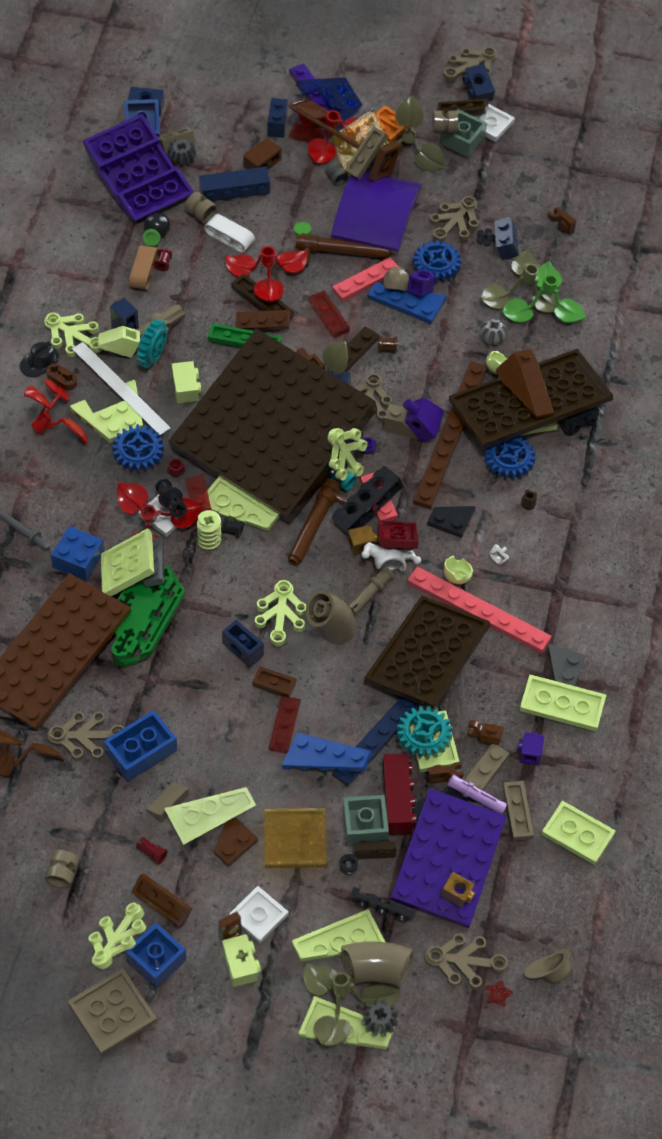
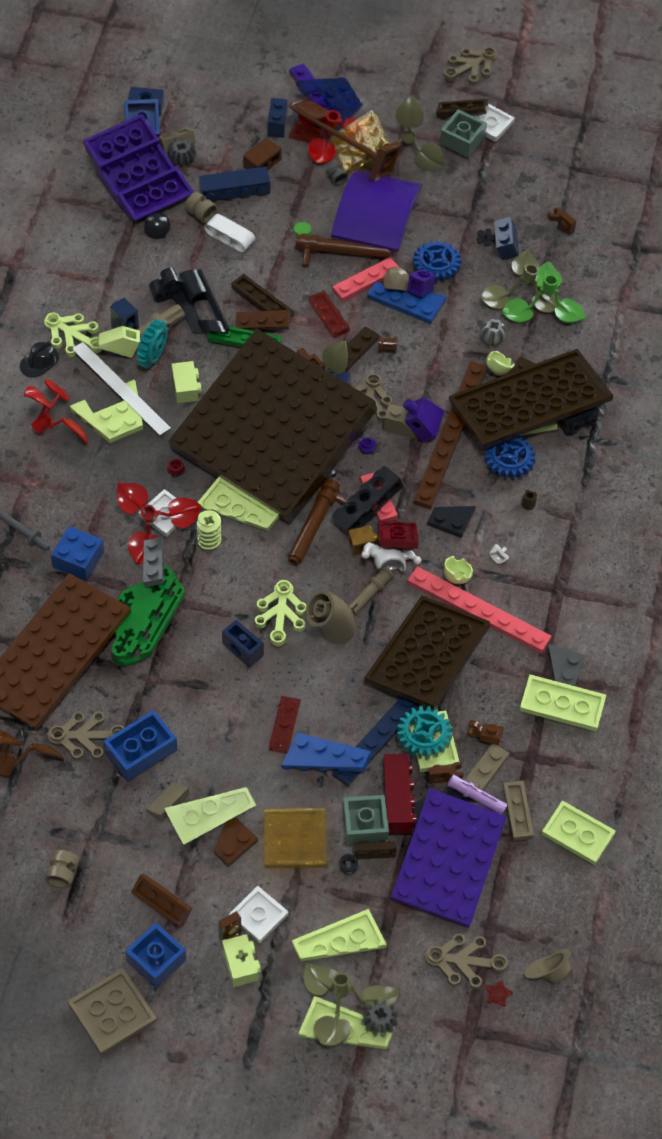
(62, 376): reddish brown beam -> none
(103, 956): yellowish green plant -> none
(127, 563): yellowish green plate -> none
(137, 445): blue gear -> none
(143, 267): medium nougat beam -> none
(151, 237): bright green tile -> none
(155, 852): dark red pin -> none
(163, 258): dark red bush -> none
(171, 498): black piece -> none
(186, 290): none -> black panel
(198, 491): clear red plate -> none
(232, 526): black bush -> none
(267, 290): red plant -> none
(274, 682): reddish brown plate -> none
(336, 438): yellowish green plant -> none
(348, 483): teal wheel -> none
(366, 152): dark tan plate -> none
(377, 962): dark tan brick -> none
(389, 123): orange wing -> none
(401, 912): black wing -> none
(445, 121): dark tan wheel -> none
(451, 895): pearl gold brick -> none
(467, 205): dark tan plant -> none
(478, 75): dark blue brick -> none
(523, 377): reddish brown wedge -> none
(531, 748): dark purple brick -> none

